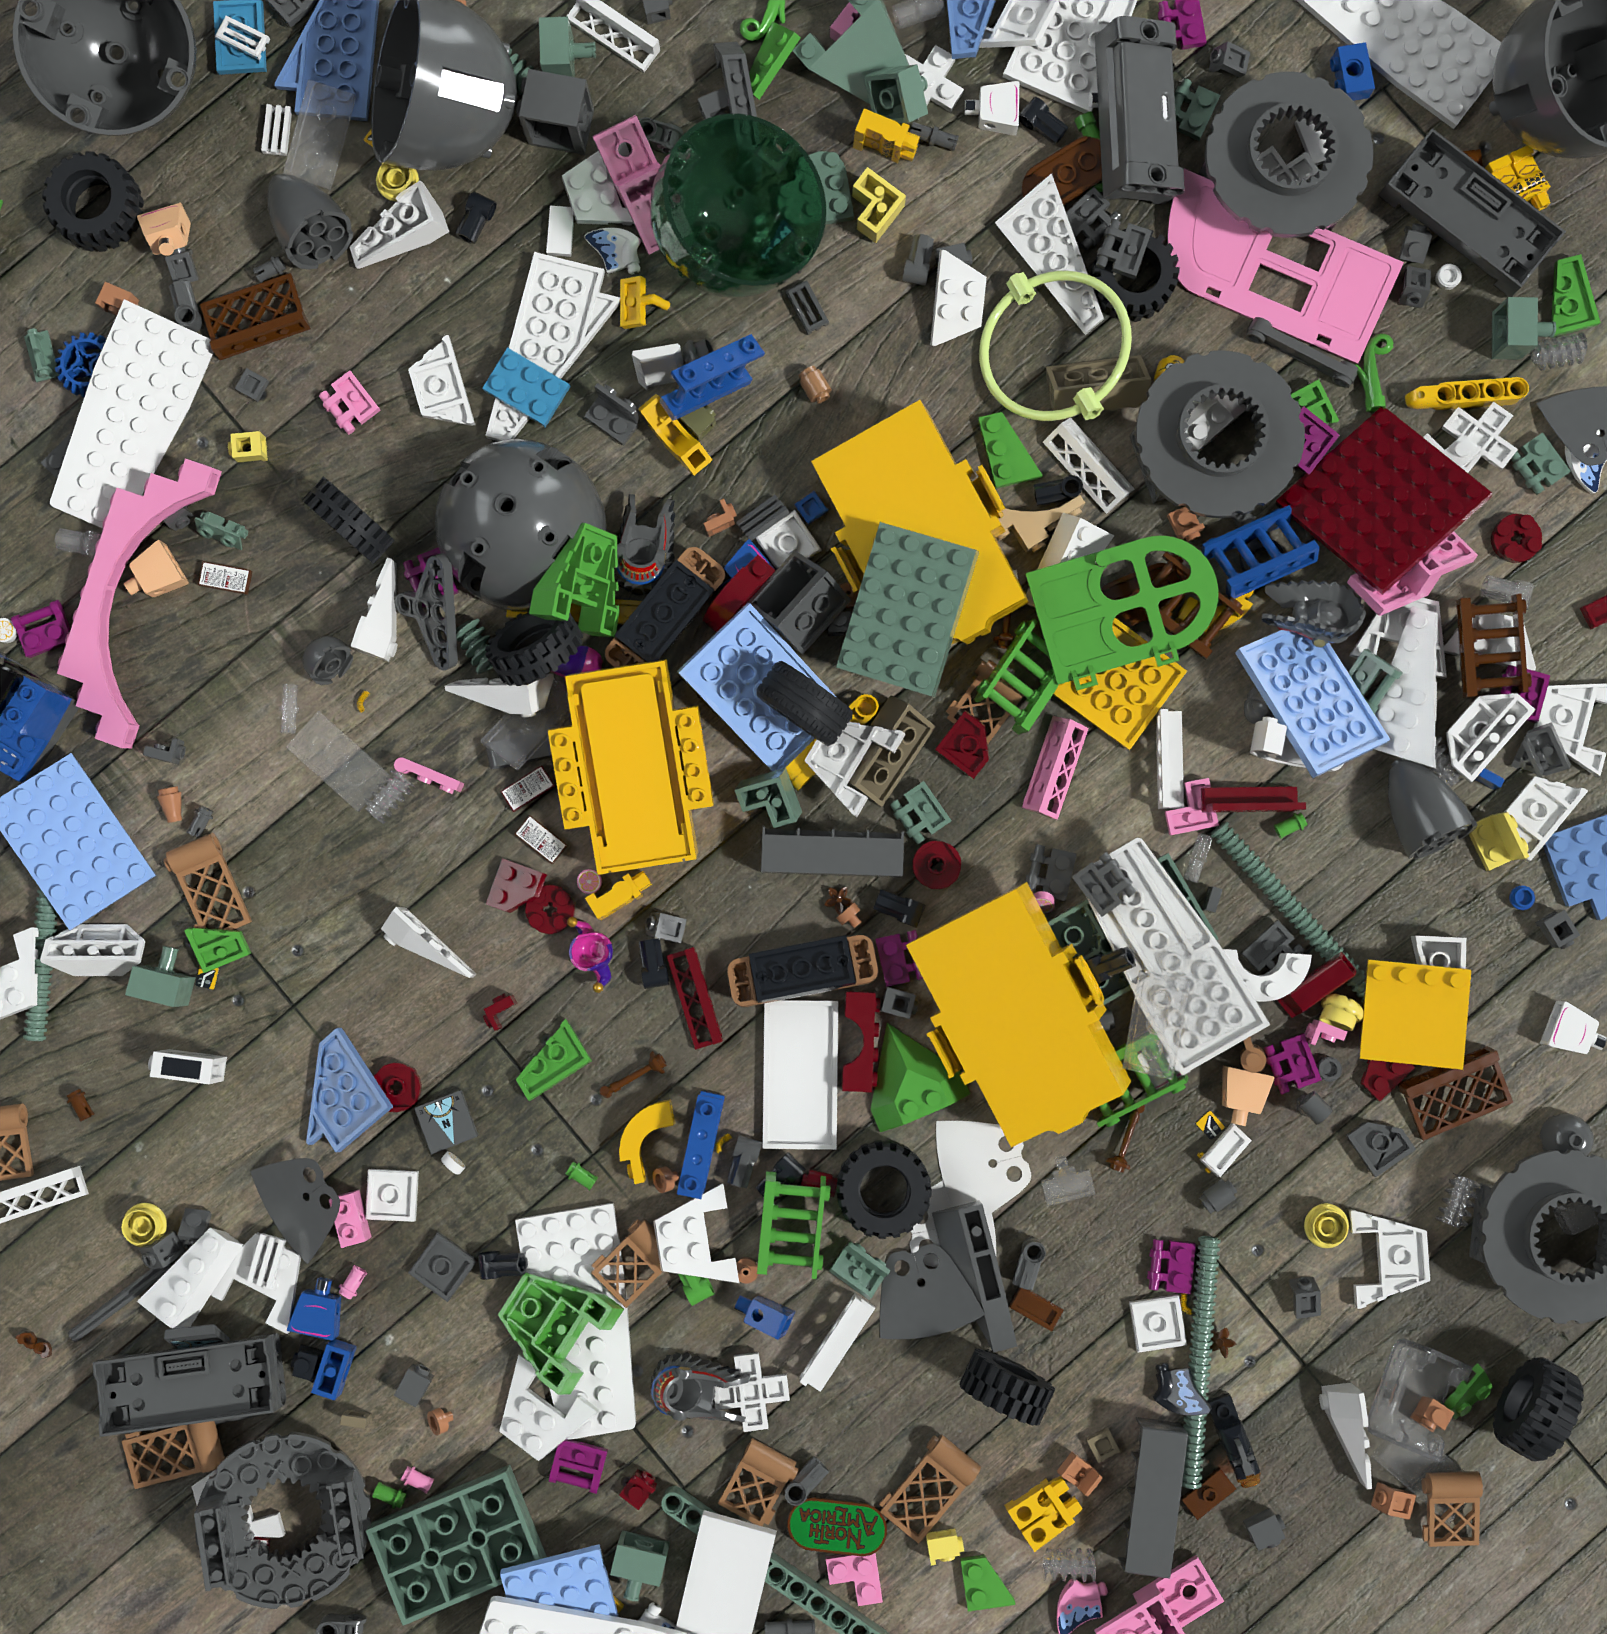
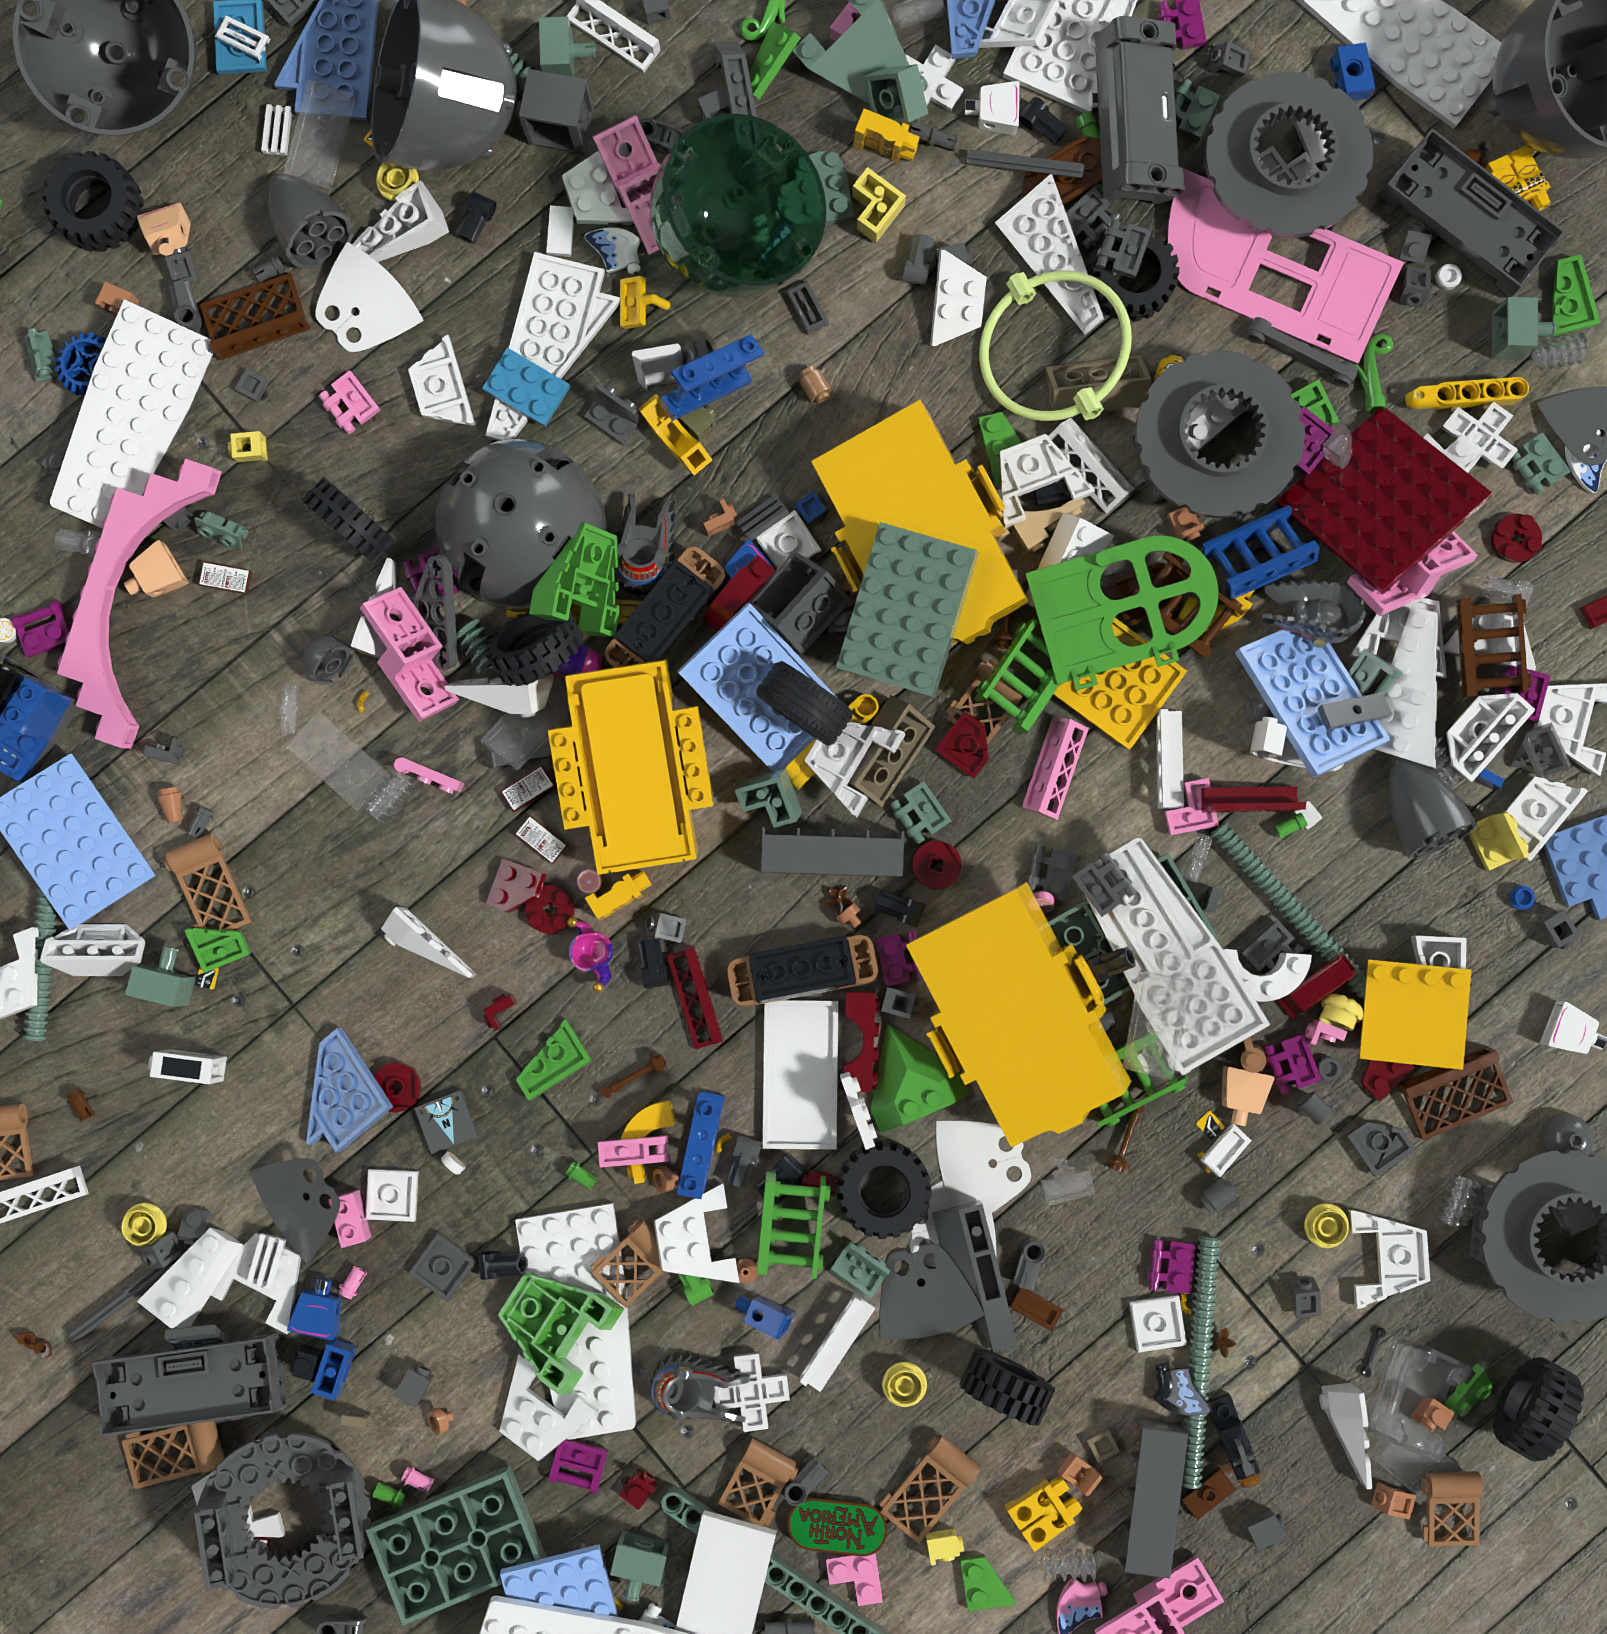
(365, 284): none -> white piece
(409, 653): none -> bright pink bracket
(632, 1151): none -> bright pink plate
(859, 1110): none -> white plate
(904, 1384): none -> light yellow piece
(1025, 163): none -> dark grey axle
(1033, 467): none -> white wing
(1310, 814): none -> white sticker
(1339, 447): none -> clear brick
(1354, 711): none -> tile
(1366, 1371): none -> black hinge

